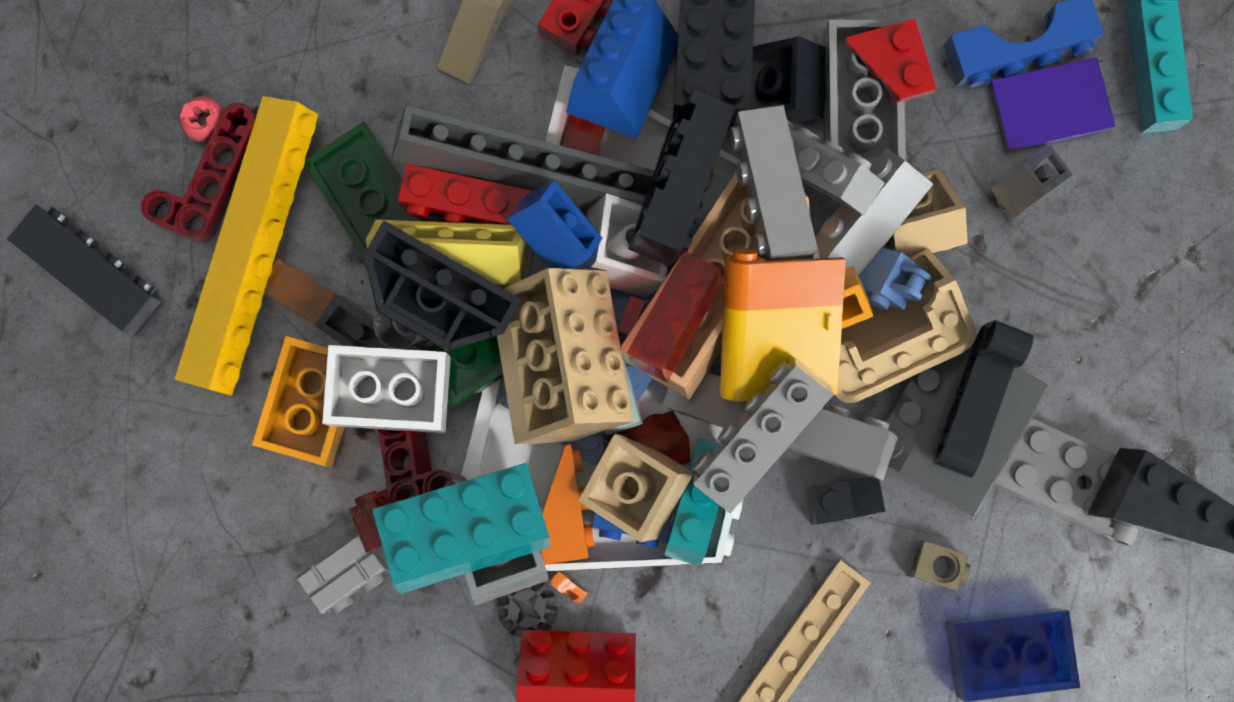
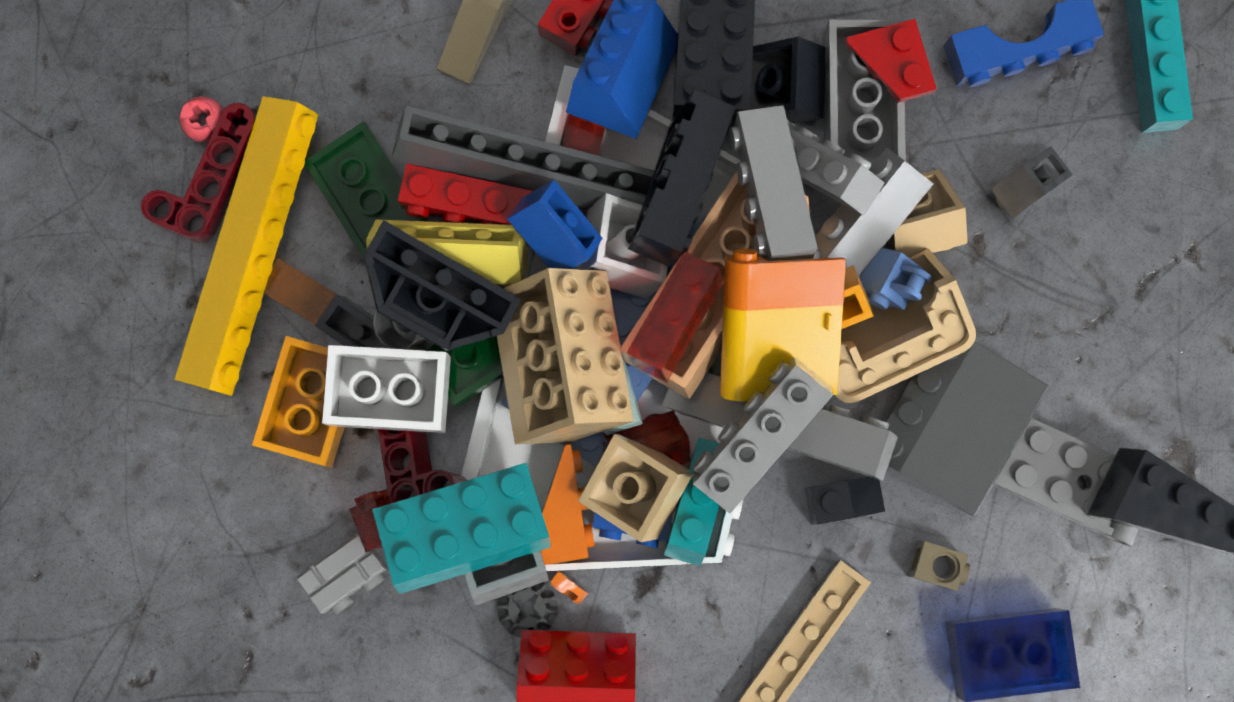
(85, 270): black brick -> none
(631, 316): red plate -> none
(979, 396): black beam -> none
(1051, 104): dark purple tile -> none

